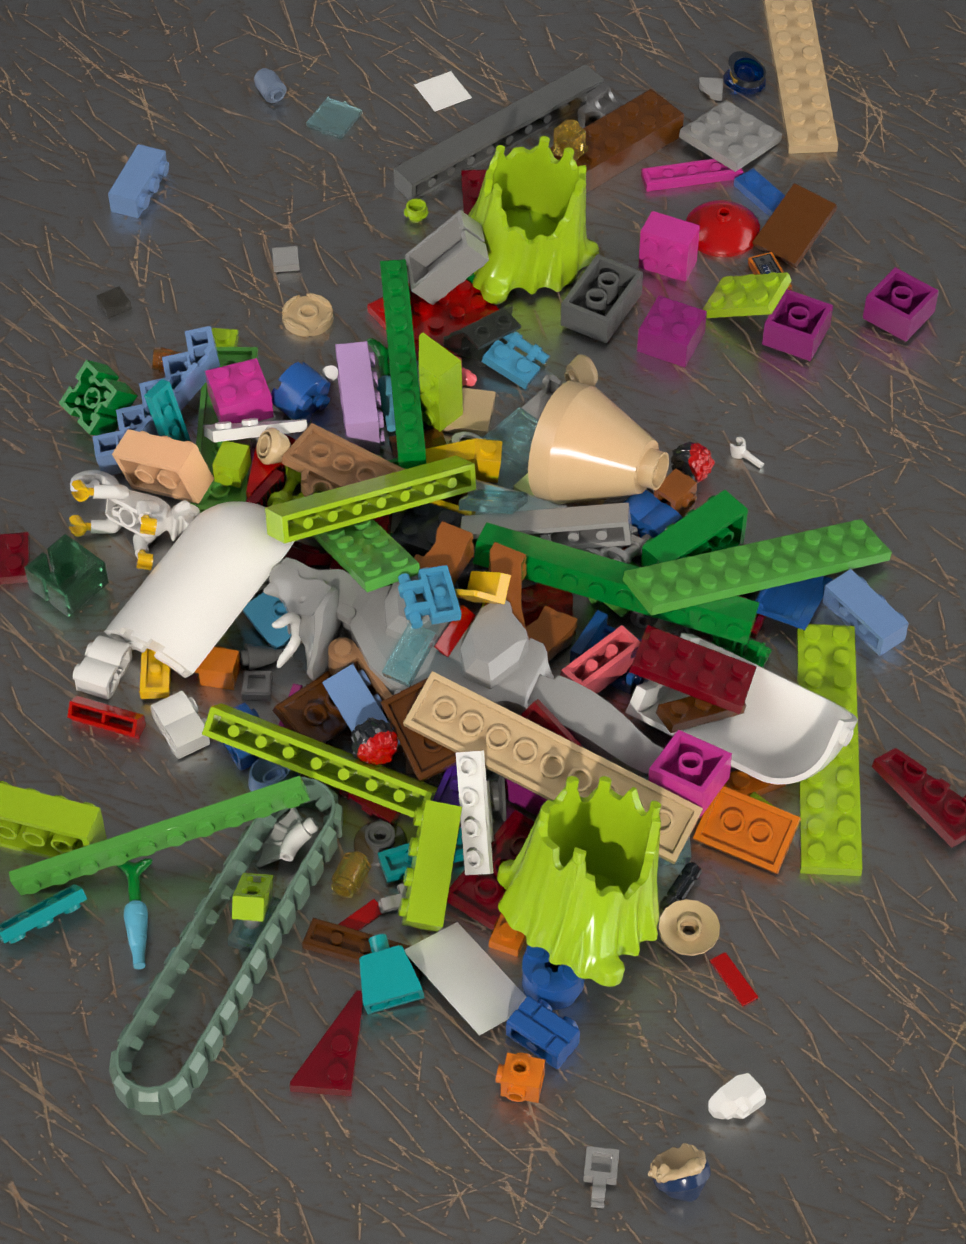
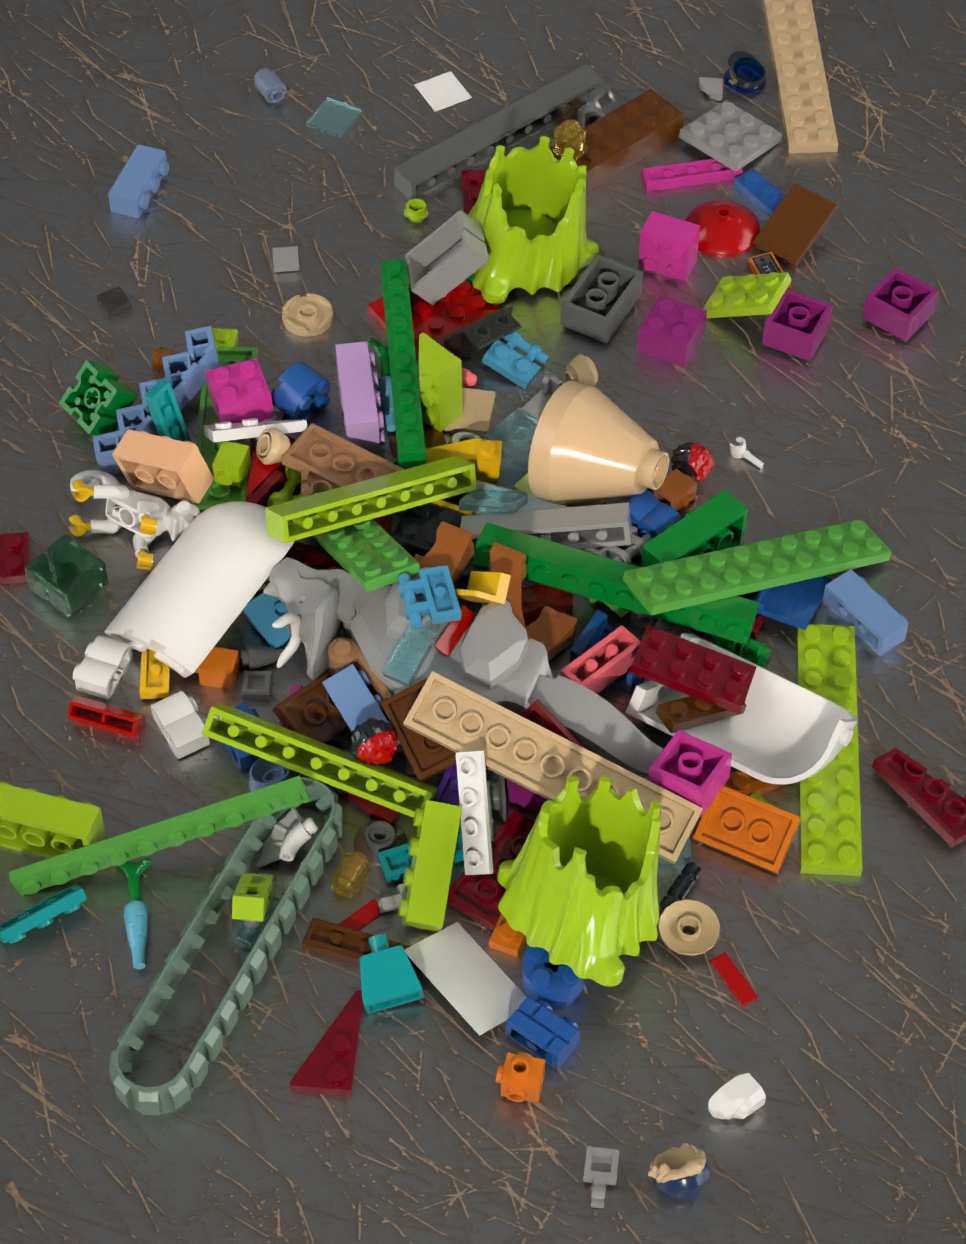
(330, 372): white piece -> none

